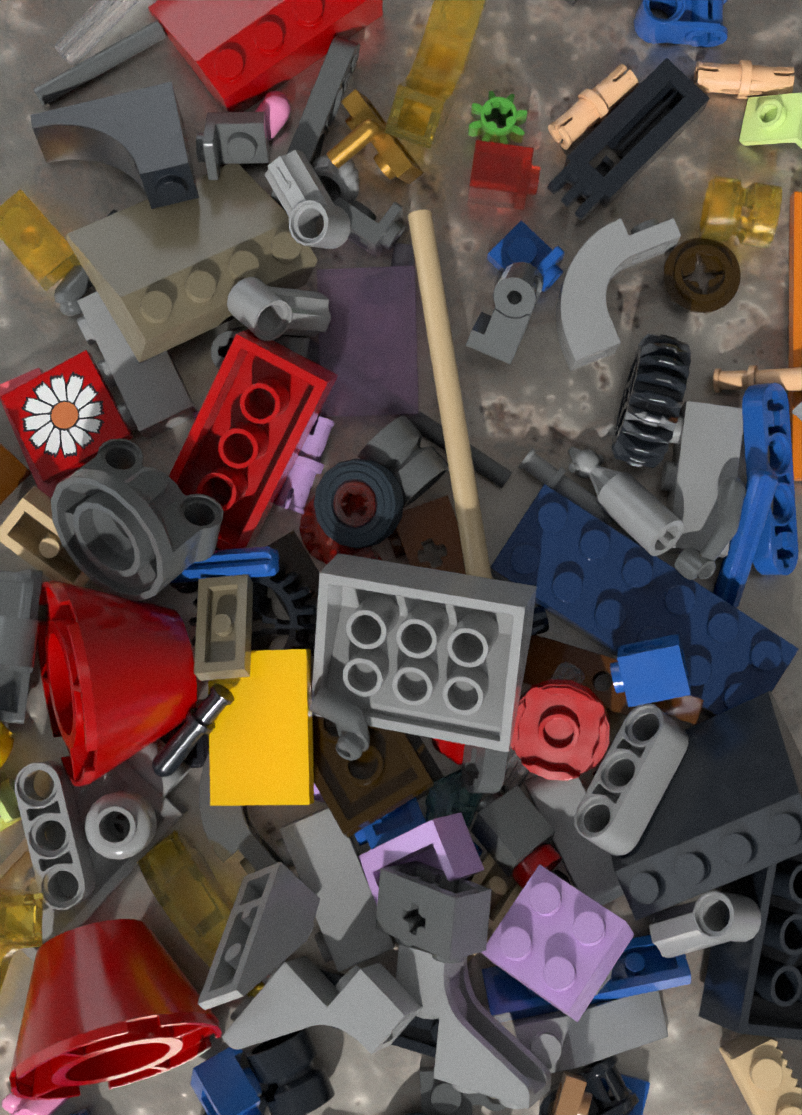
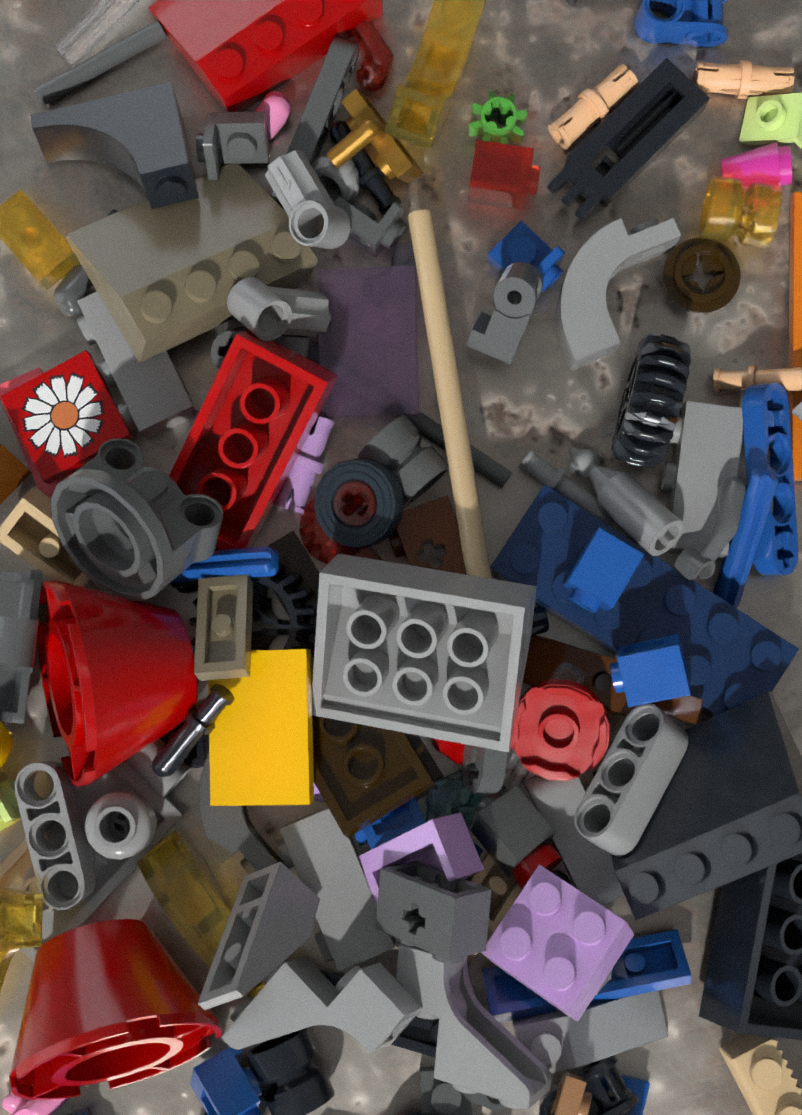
(348, 720): dark grey arm -> none
(370, 175): none -> black piece
(377, 58): none -> clear red arm
(602, 572): none -> blue brick
(703, 923): light grey piece -> none
(762, 165): none -> dark pink cone

